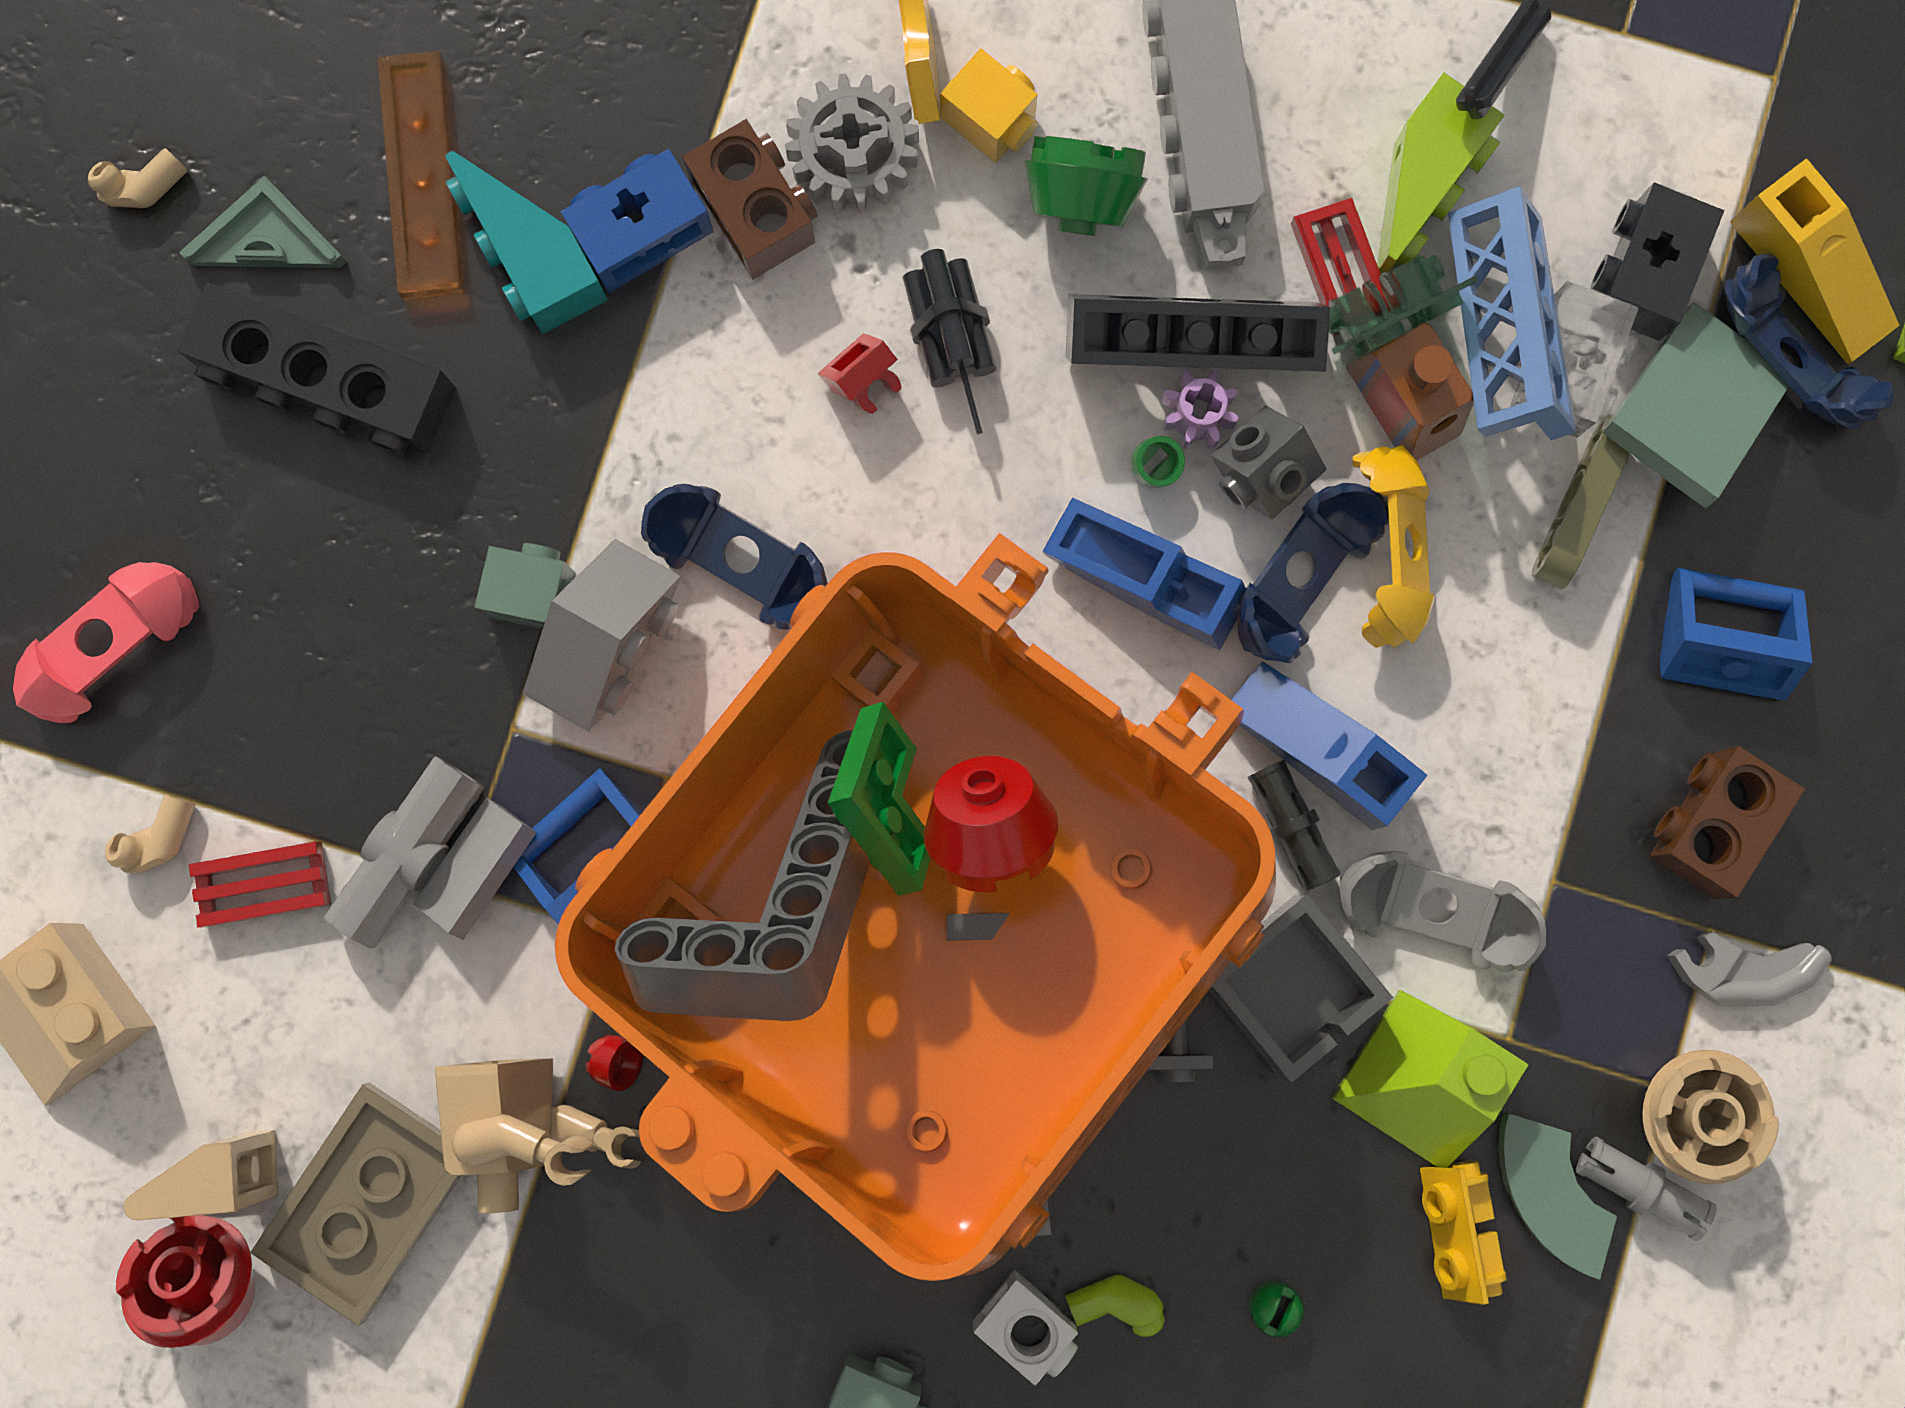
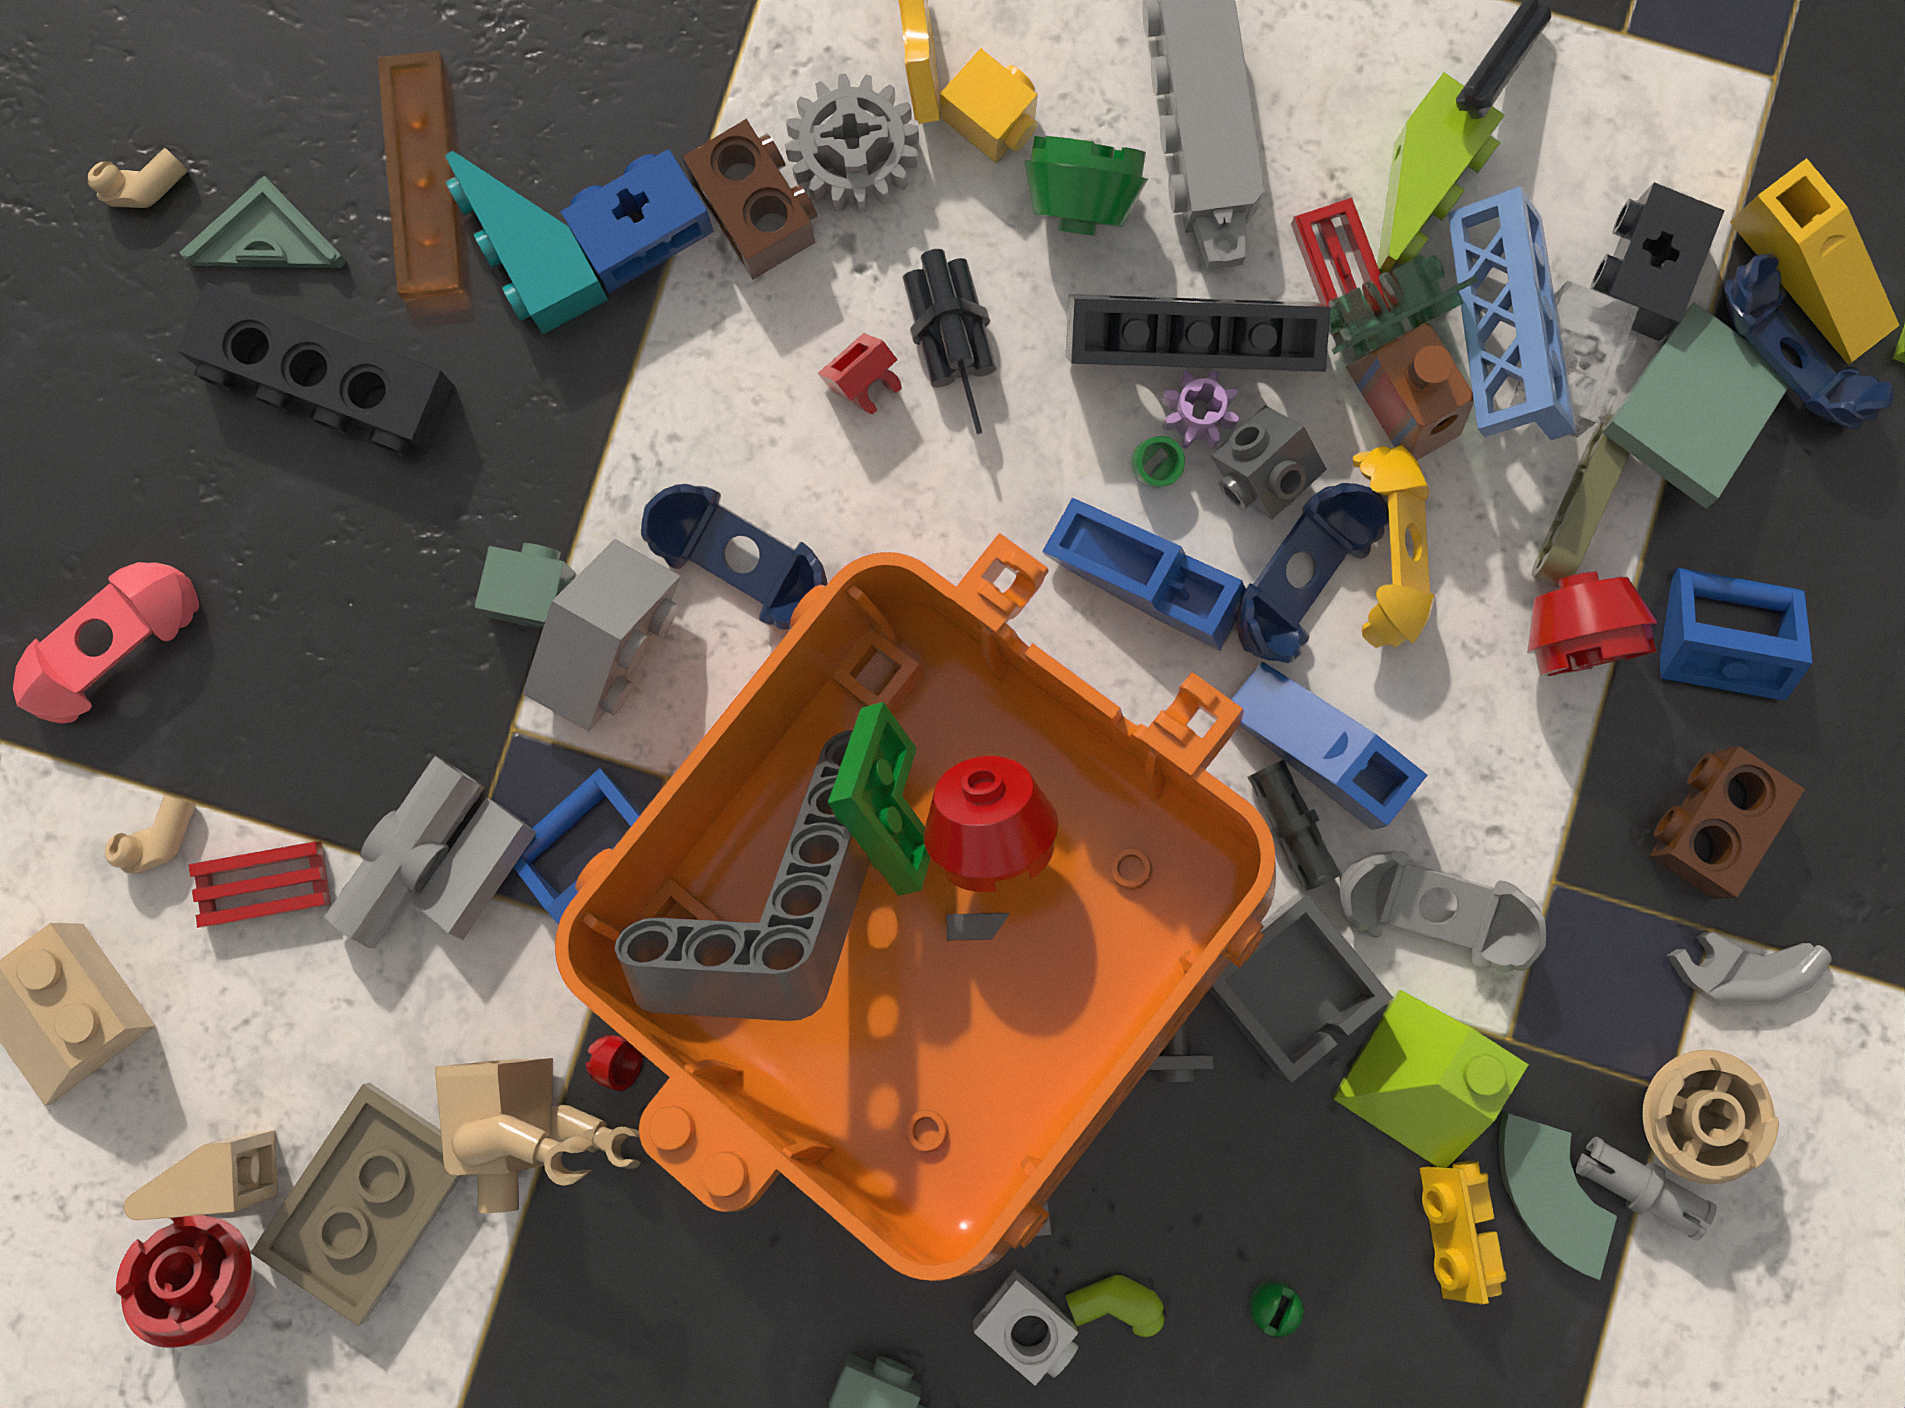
(1589, 624): none -> red cone

